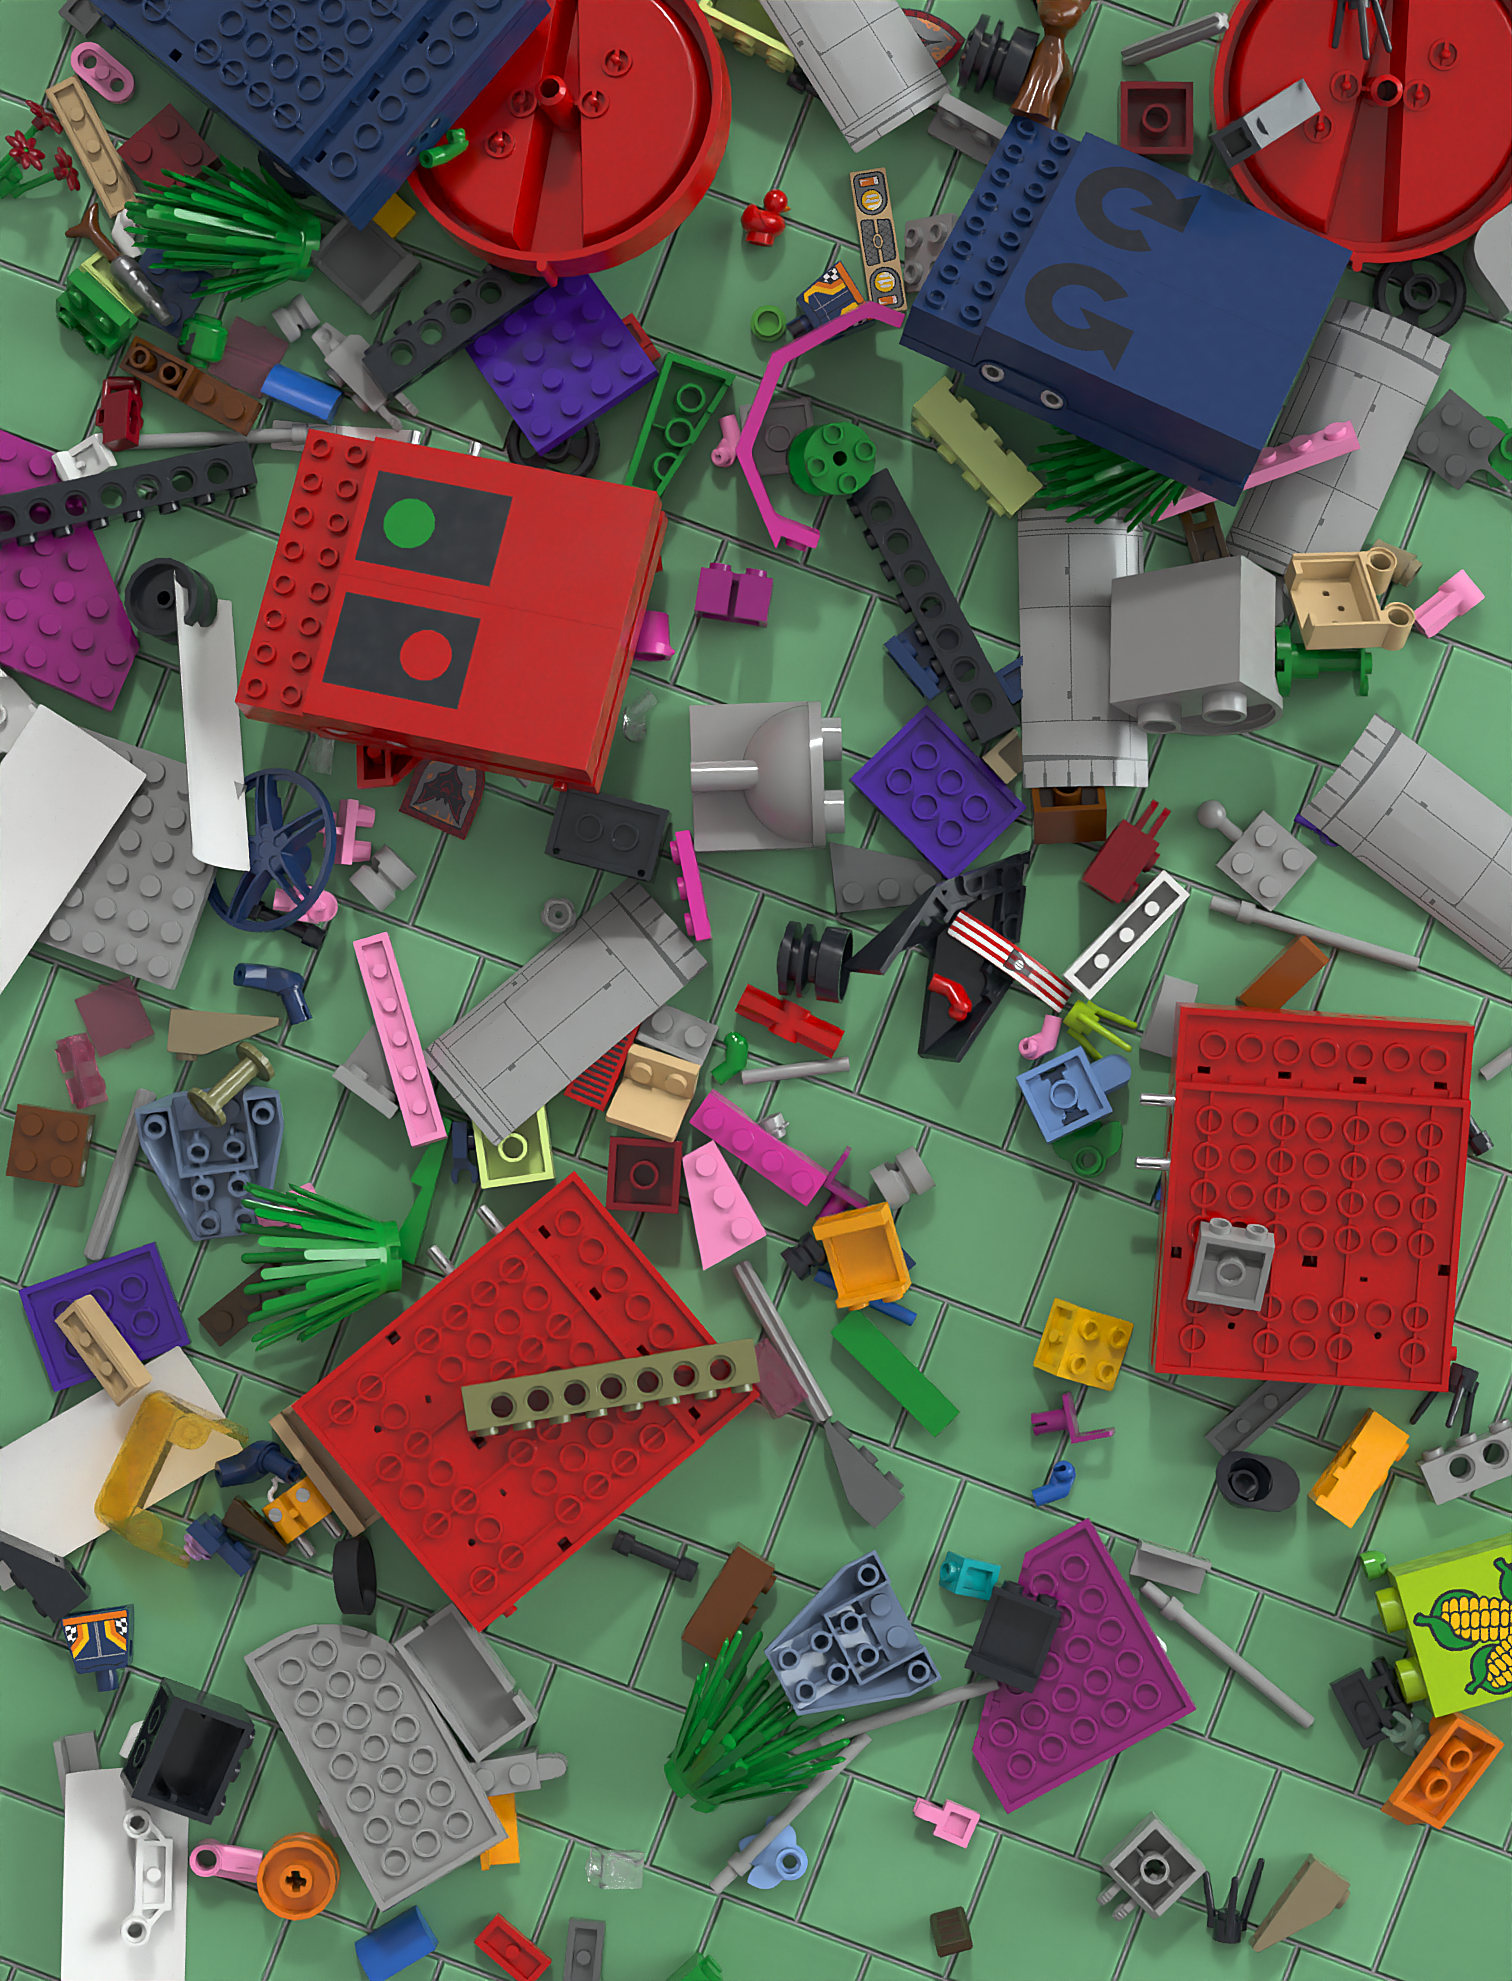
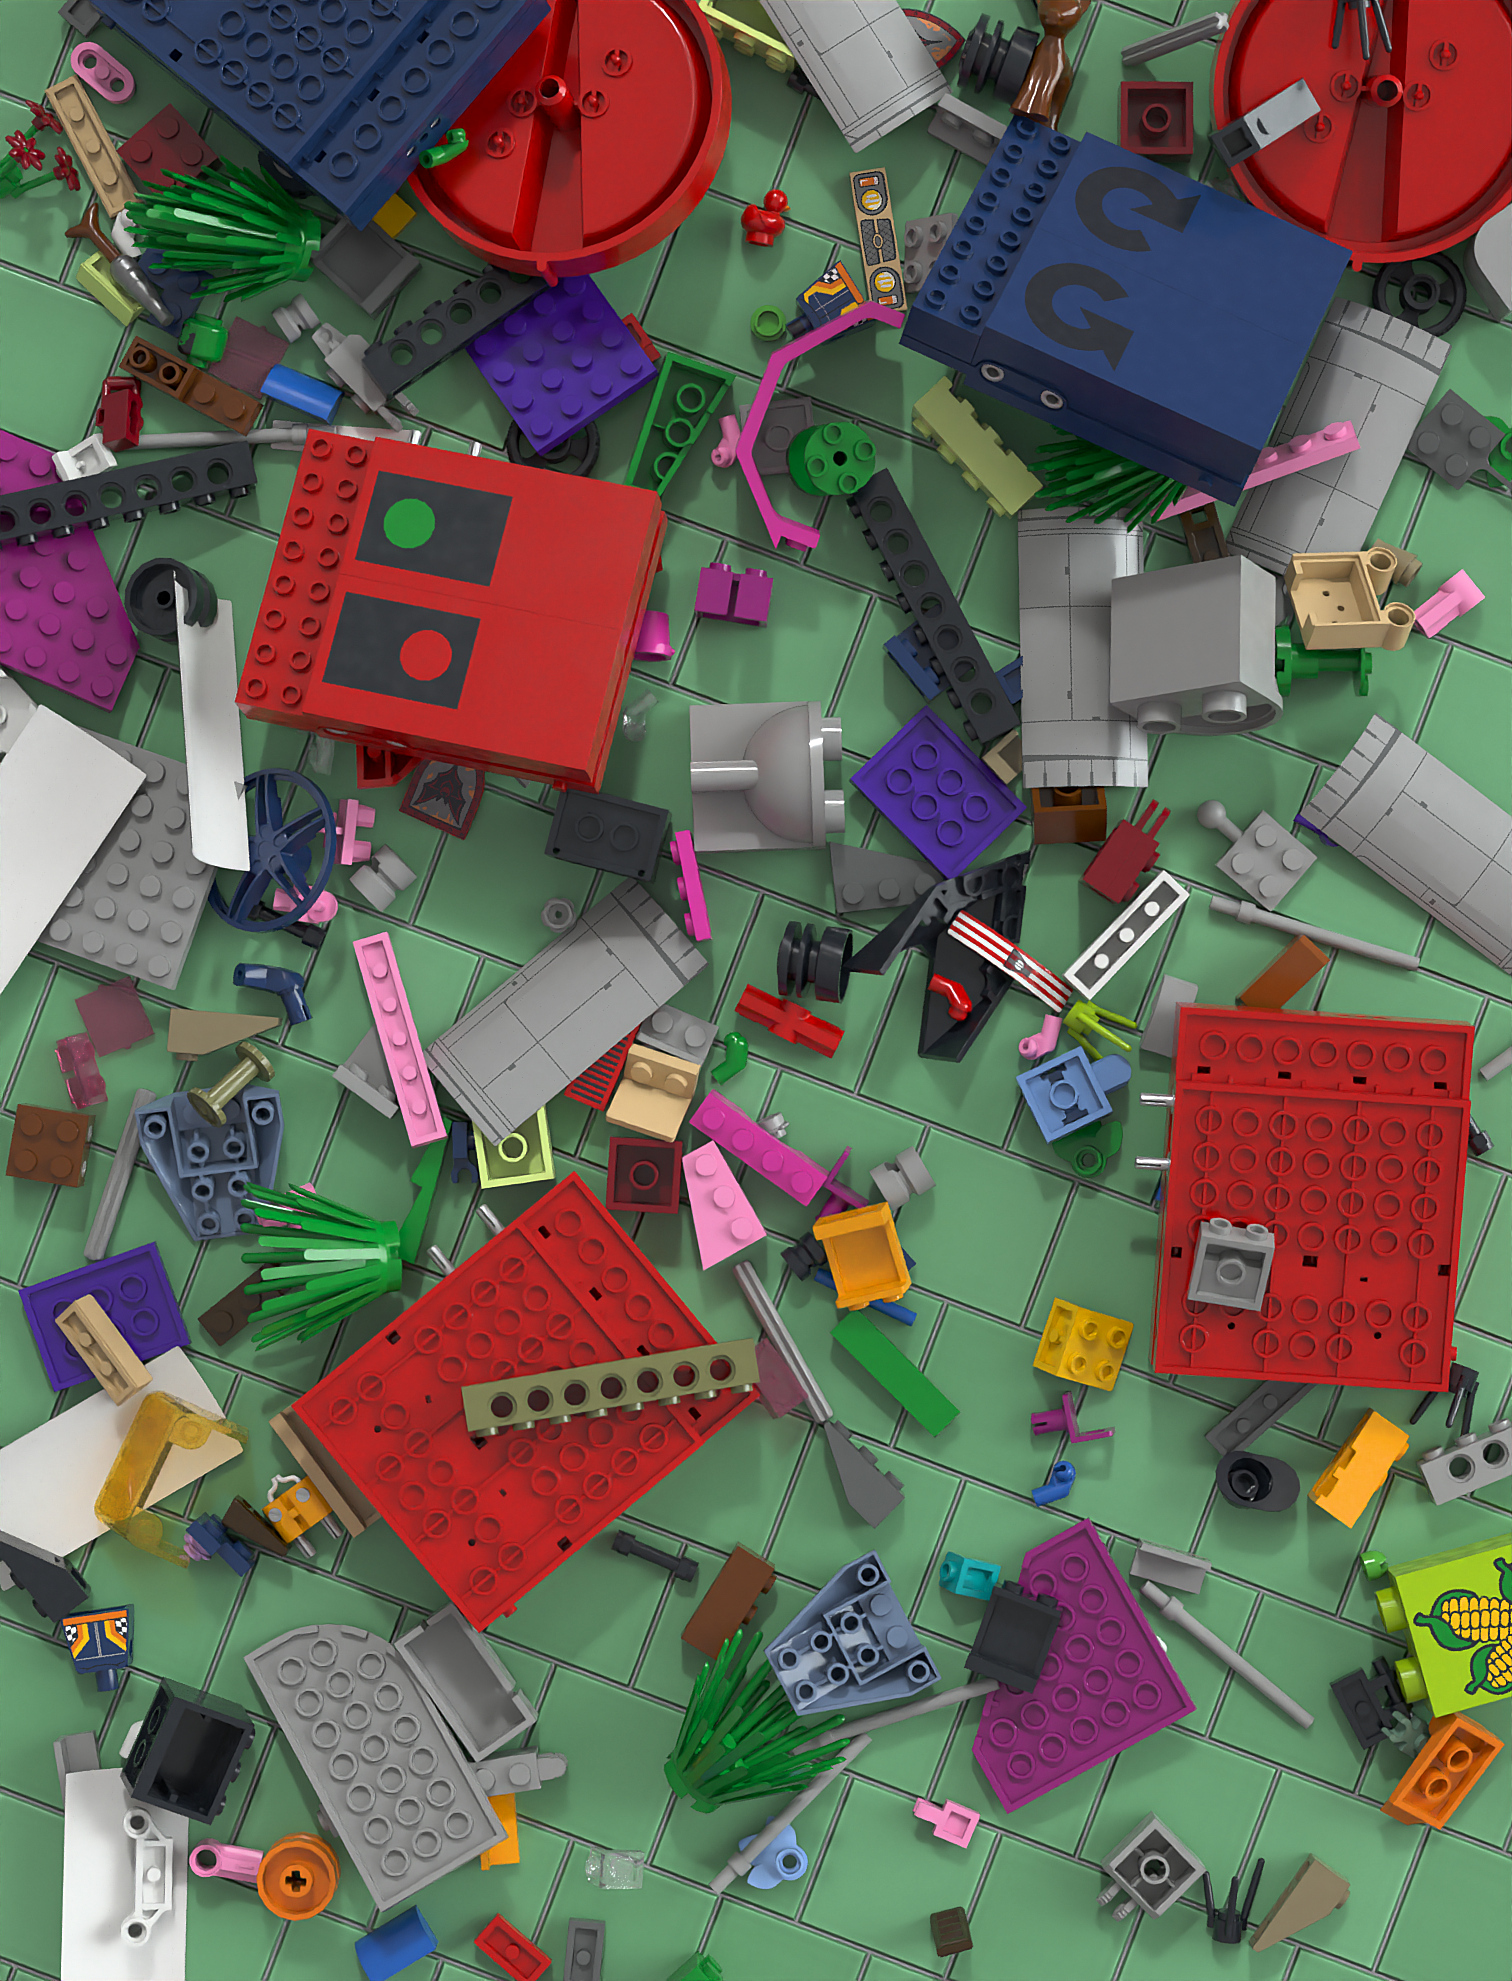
(94, 314): green brick -> none
(254, 1463): dark blue arm -> none
(354, 1576): black tyre -> none
(795, 1070): light grey bar -> none

